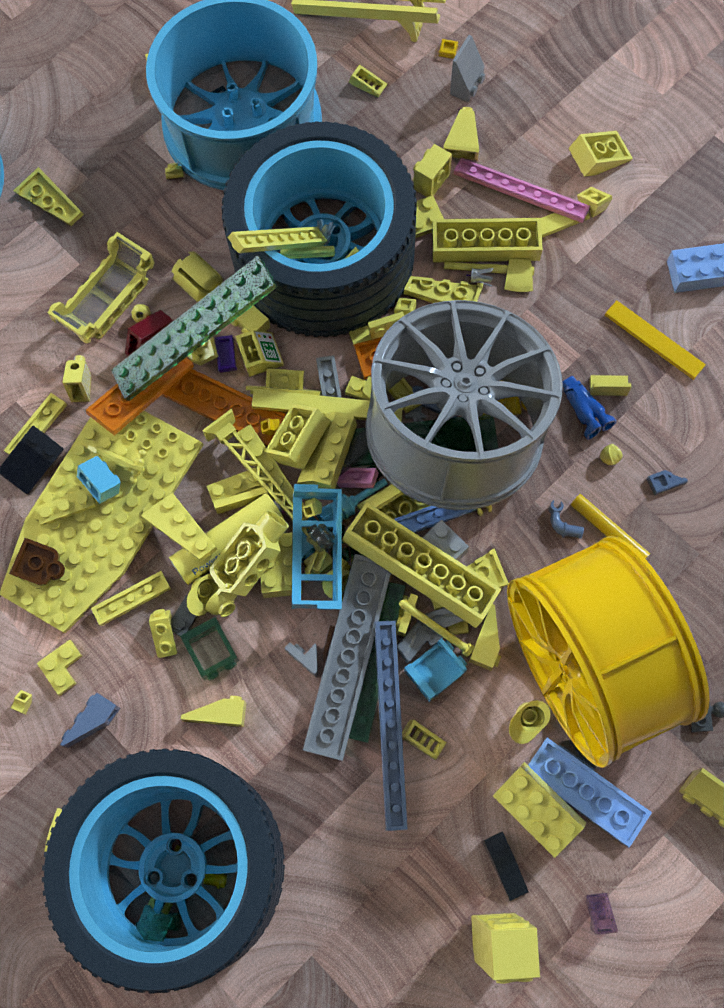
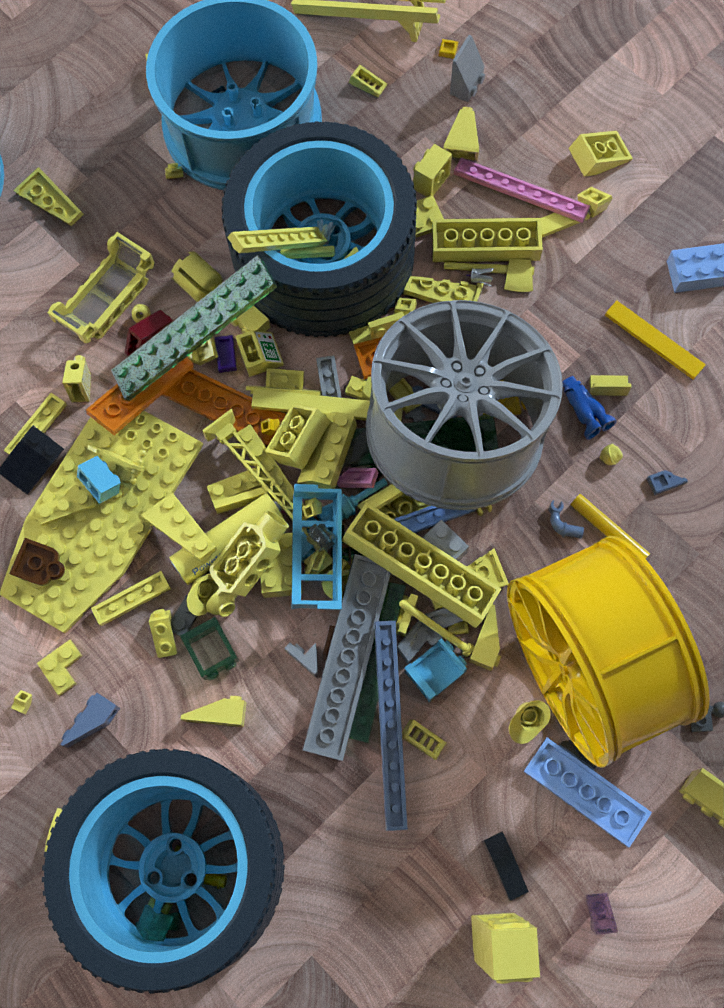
(539, 809): light yellow brick -> none

